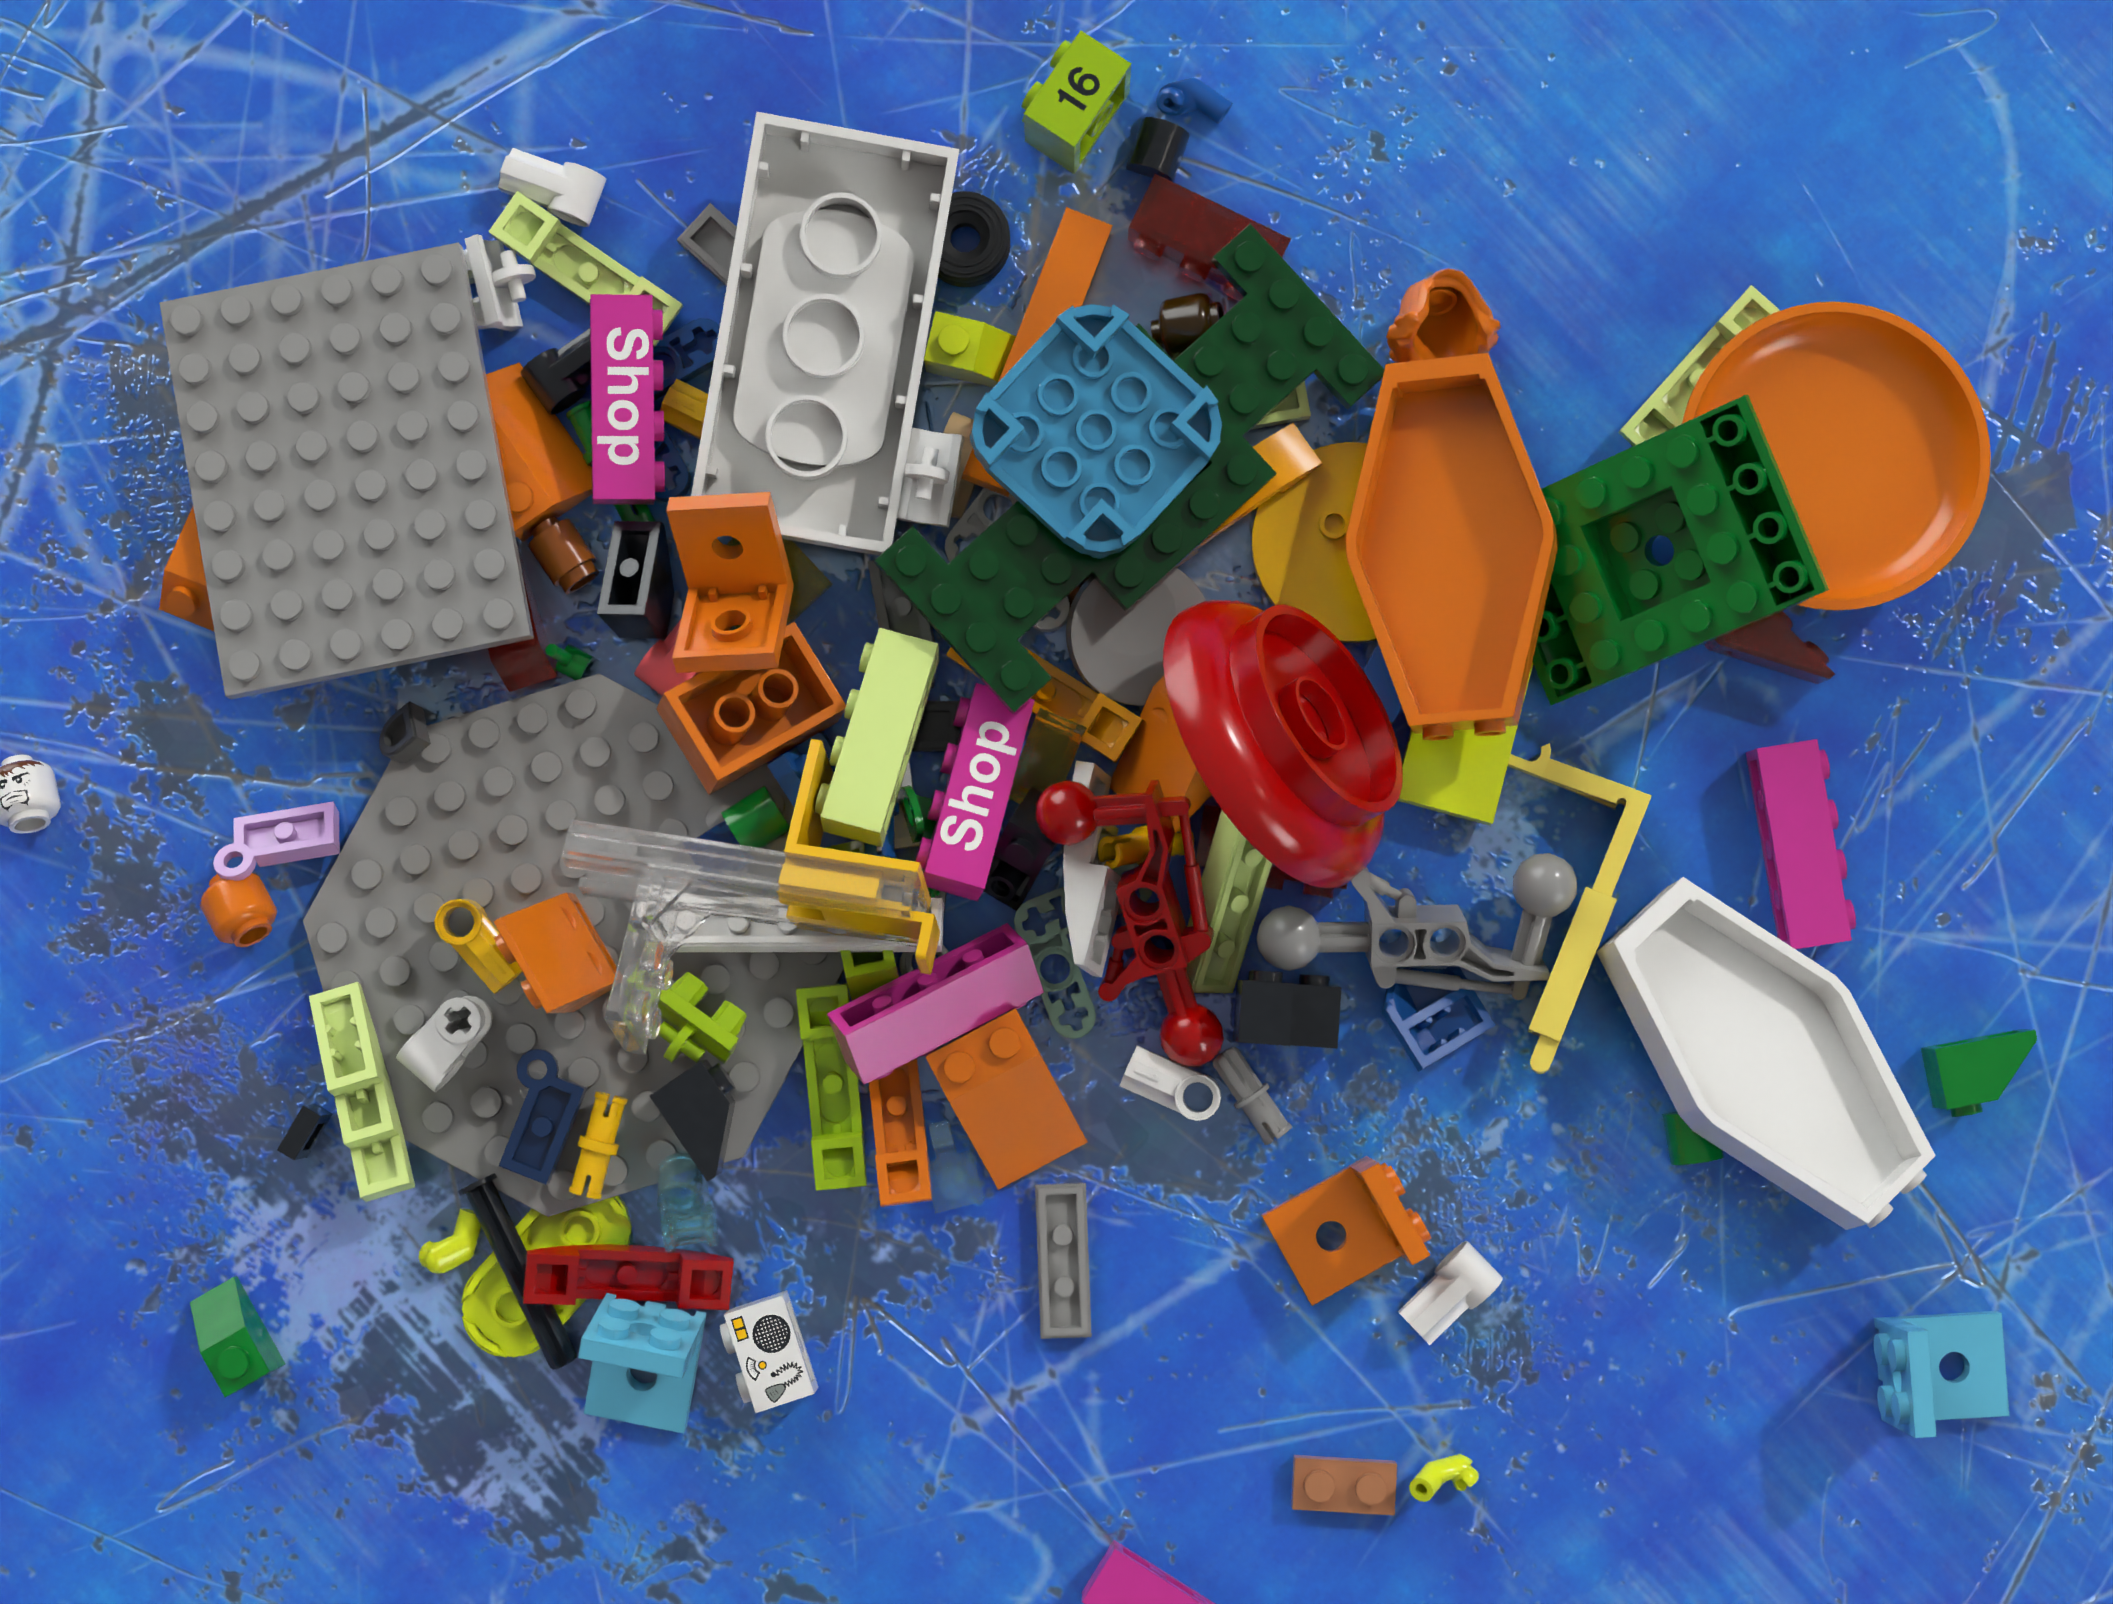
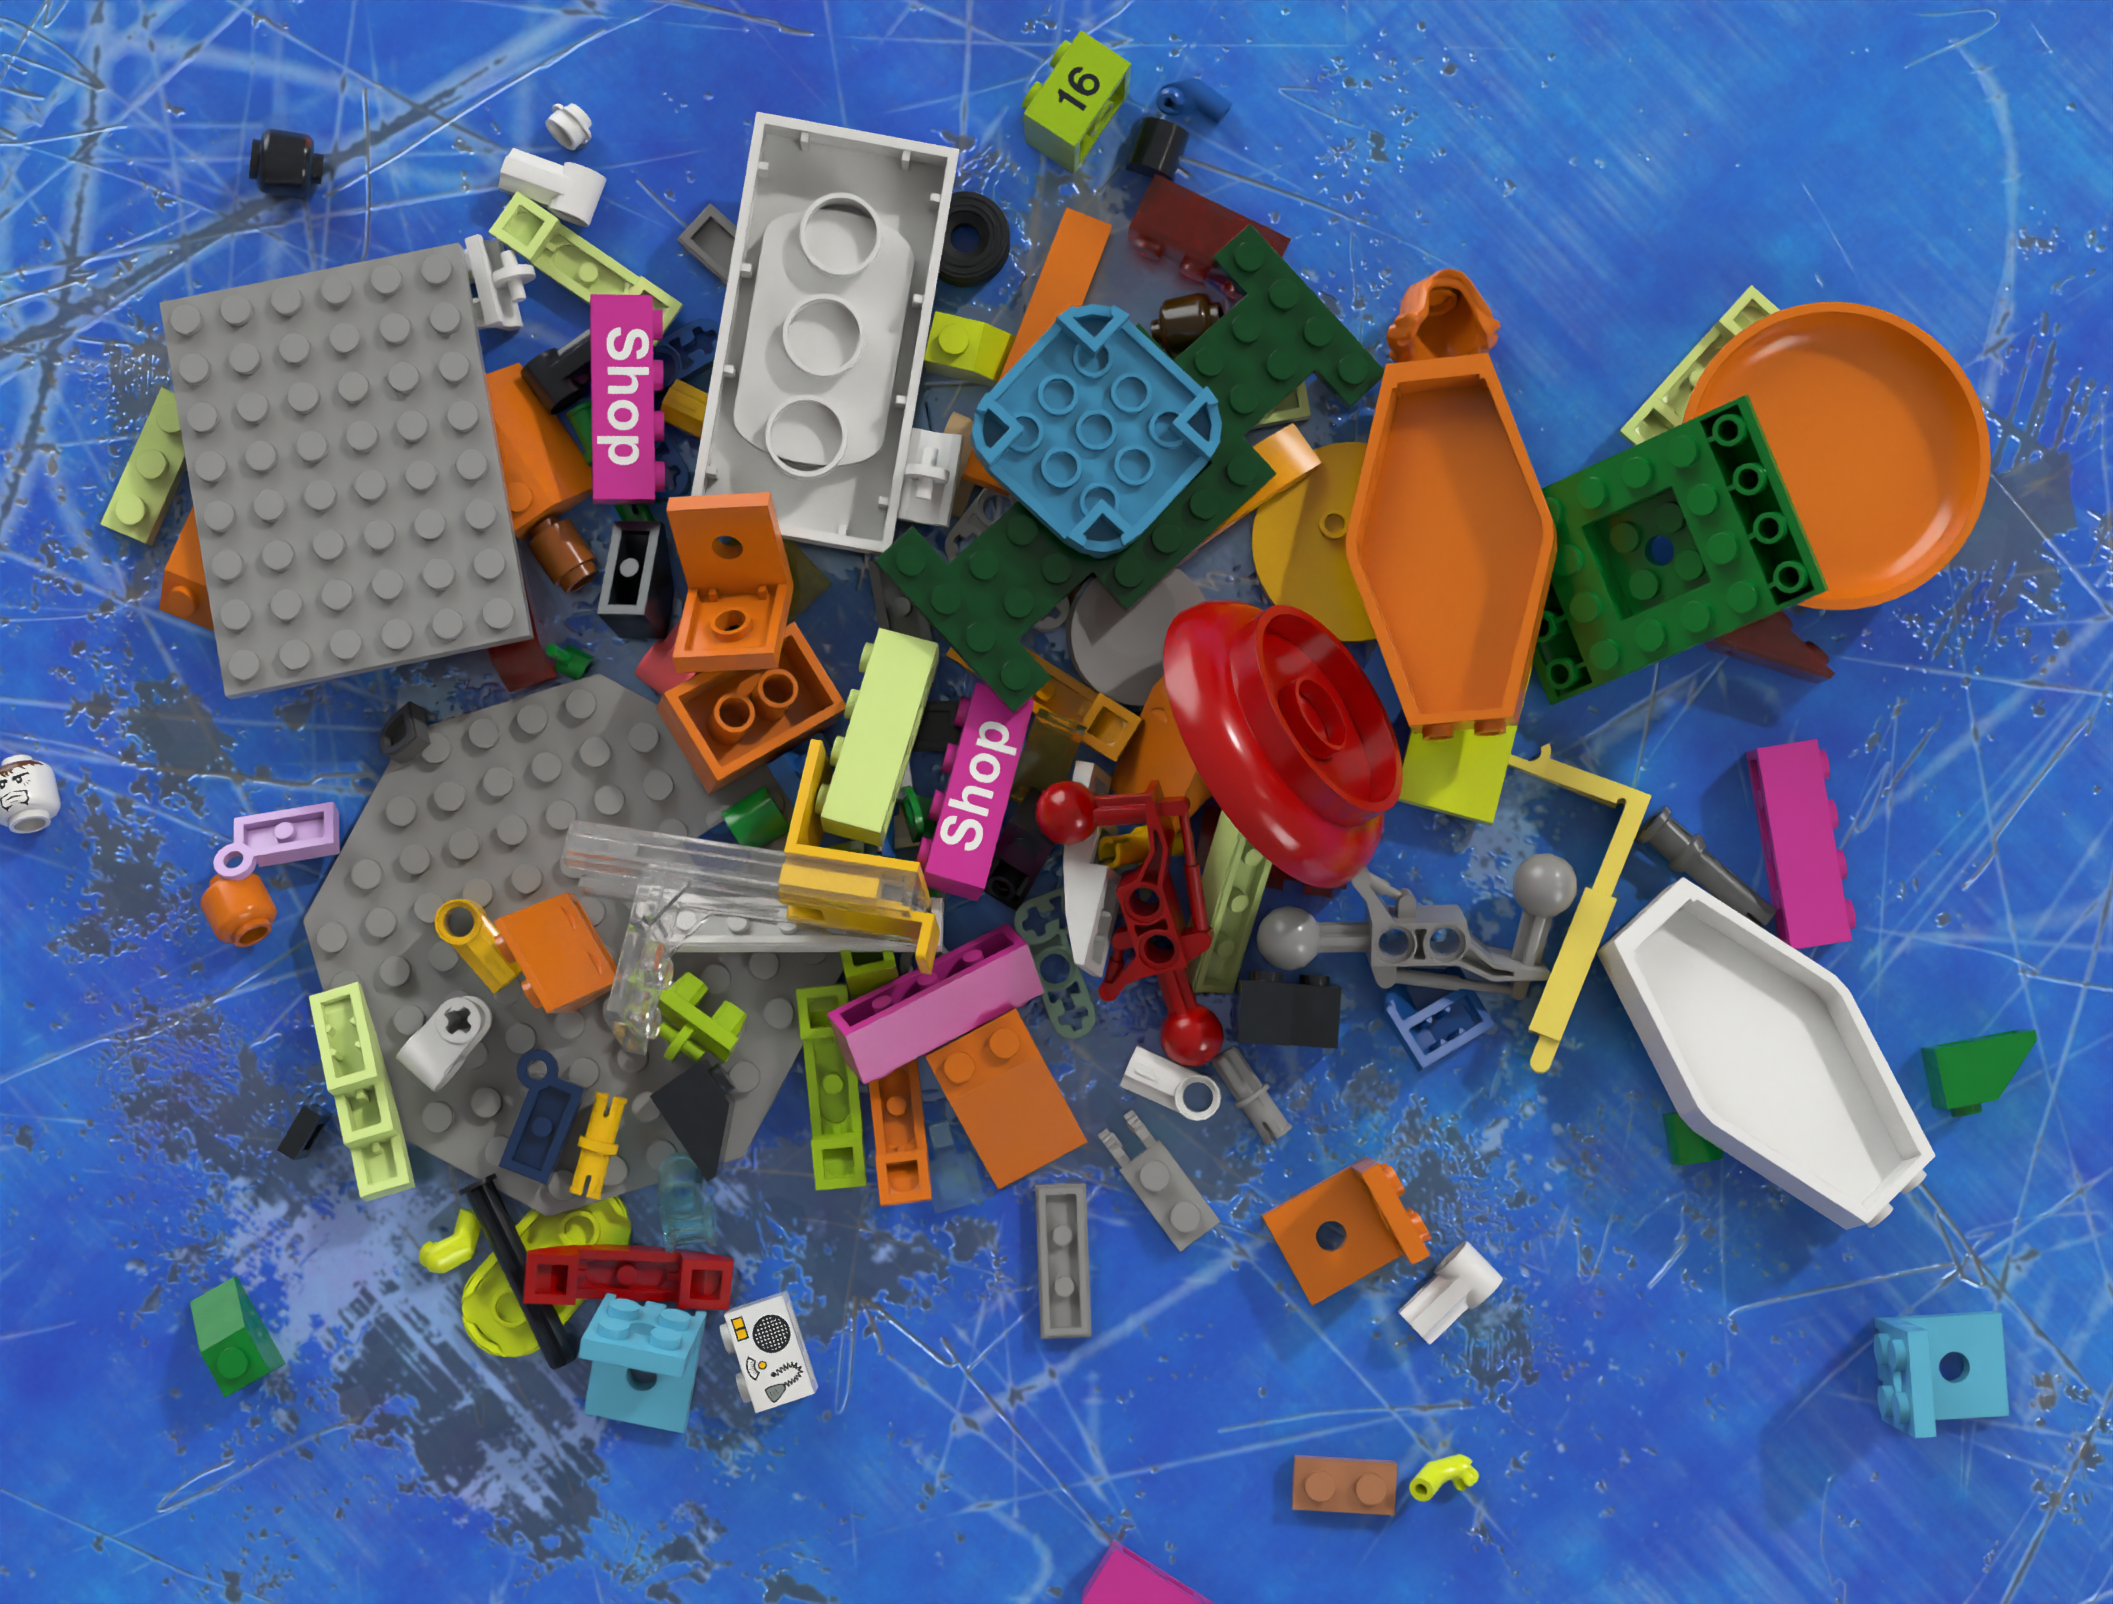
(150, 475): none -> yellowish green plate
(285, 163): none -> black head
(569, 125): none -> white plate
(1162, 1186): none -> light grey hinge
(1688, 855): none -> dark grey pin

